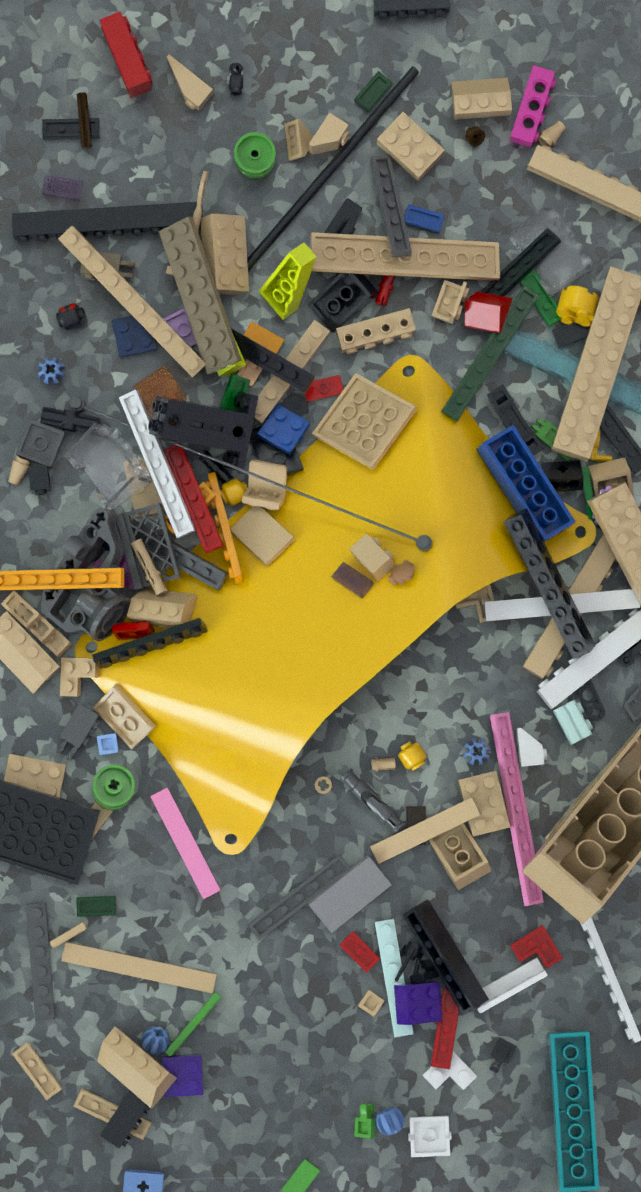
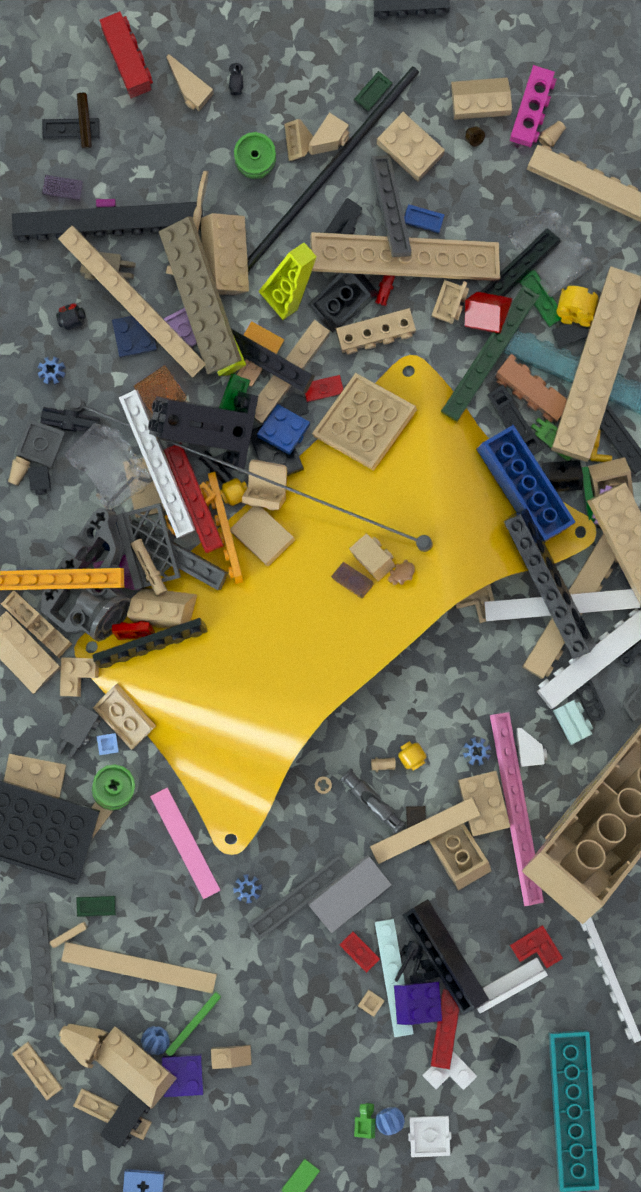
(83, 1042): none -> tan cone
(101, 203): none -> magenta tile
(231, 1056): none -> tan slope
(240, 889): none -> medium blue piece
(531, 389): none -> nougat wedge

